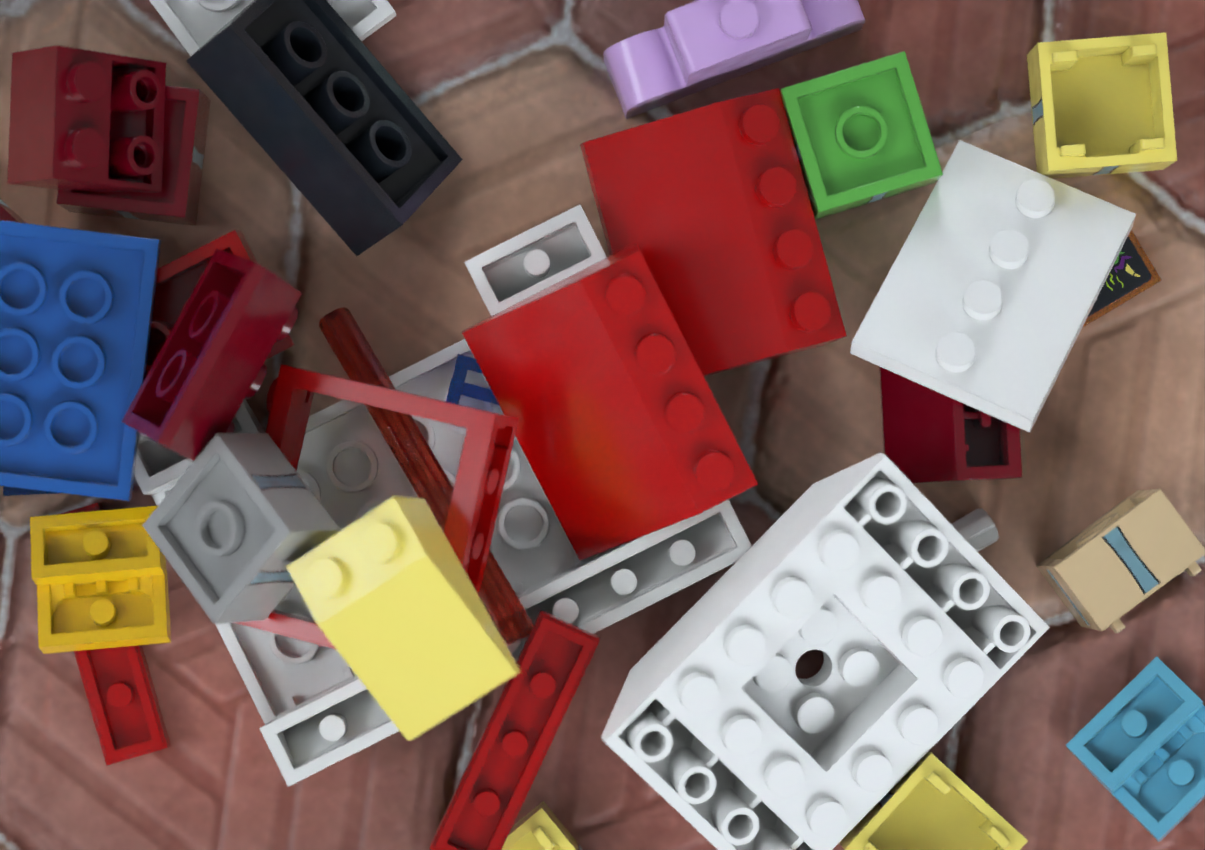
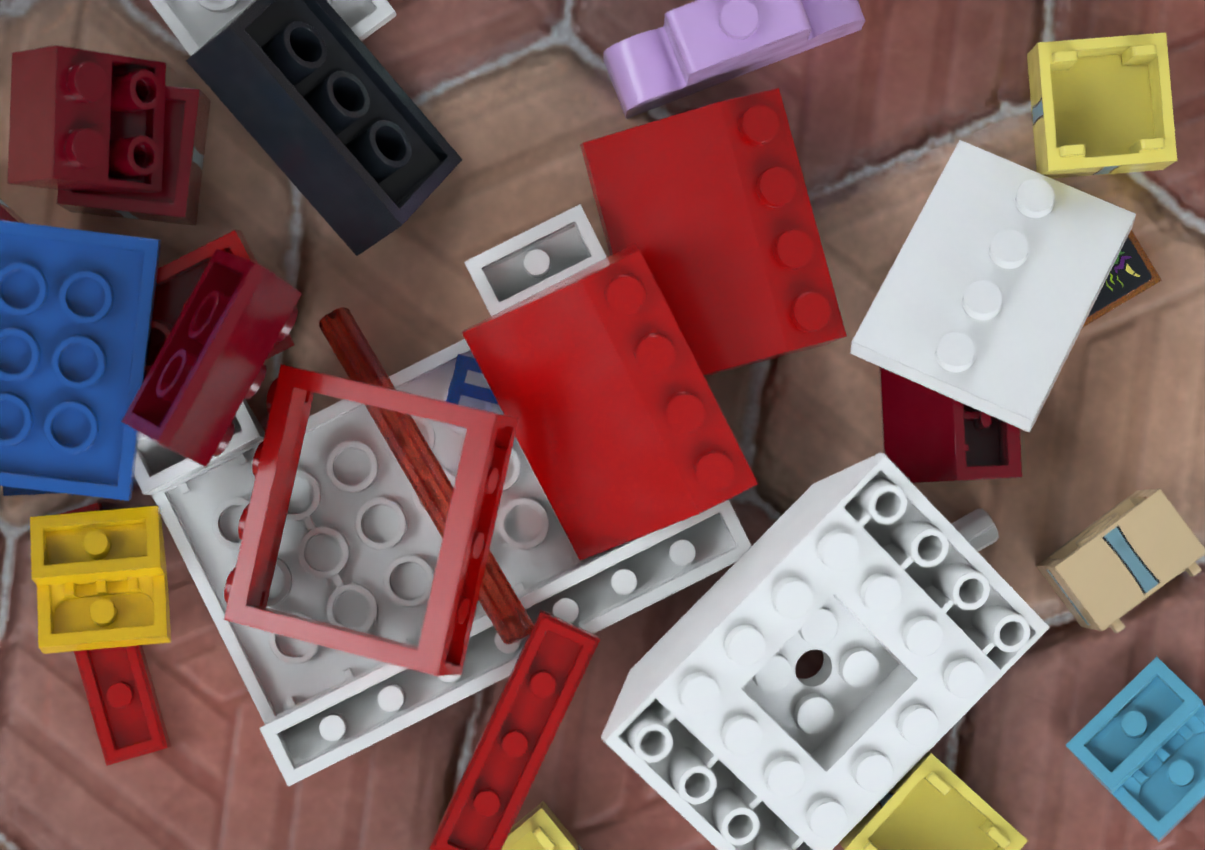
(238, 526): light grey container -> none
(404, 615): light yellow slope -> none
(861, 135): bright green container -> none

